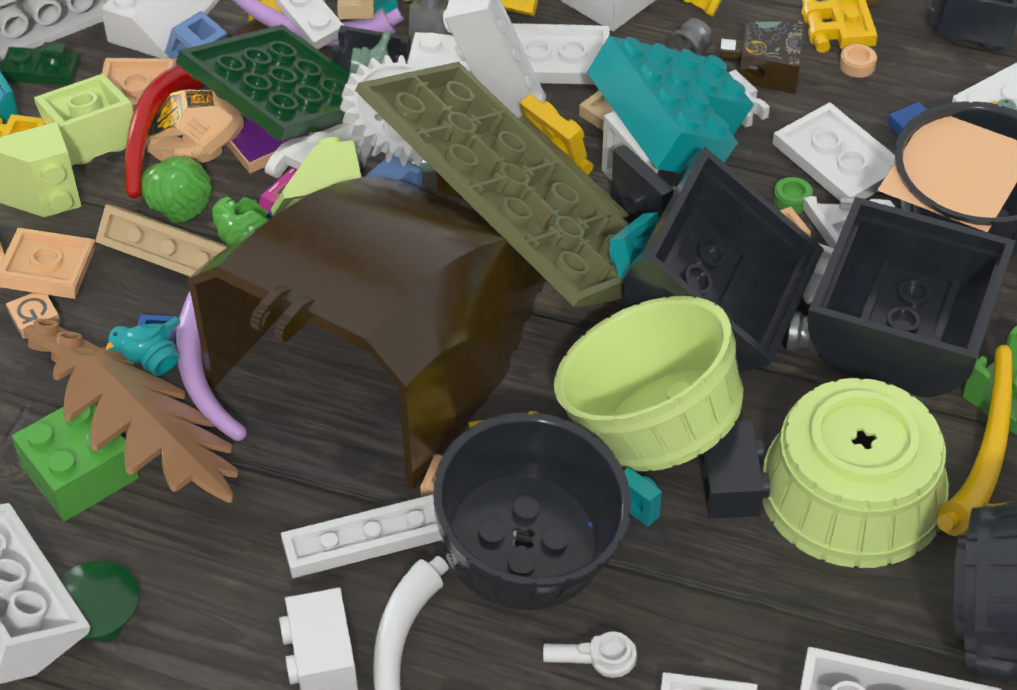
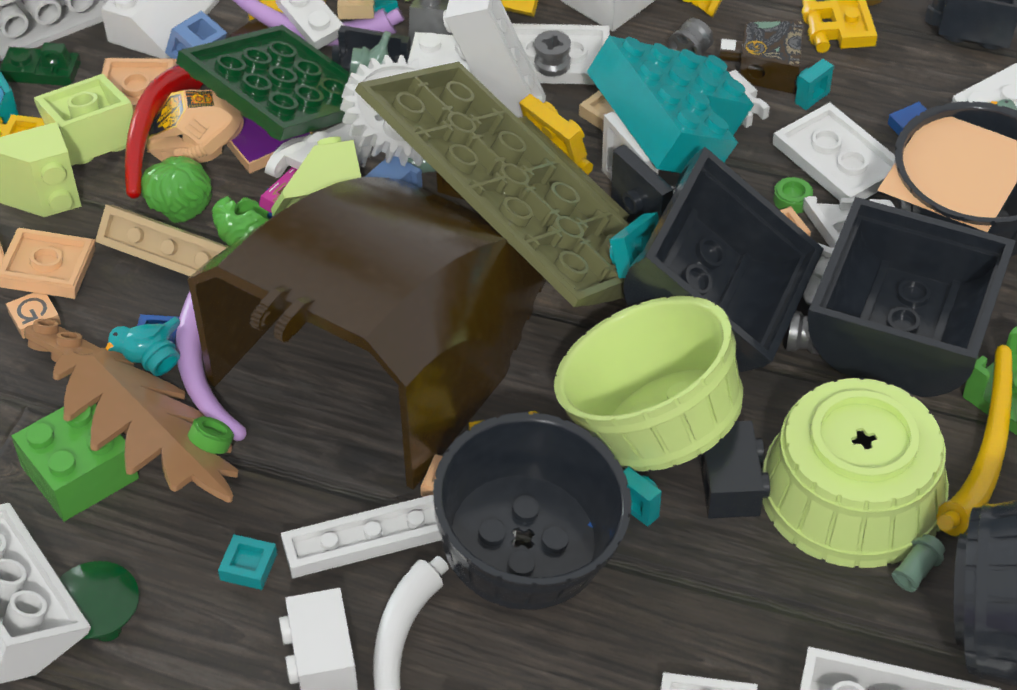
(210, 435): none -> bright green tile
(247, 562): none -> teal plate
(552, 53): none -> flat silver wheel
(610, 654): white plate -> none
(813, 84): none -> teal plate
(858, 60): light nougat tile -> none
(925, 554): none -> sand green pin

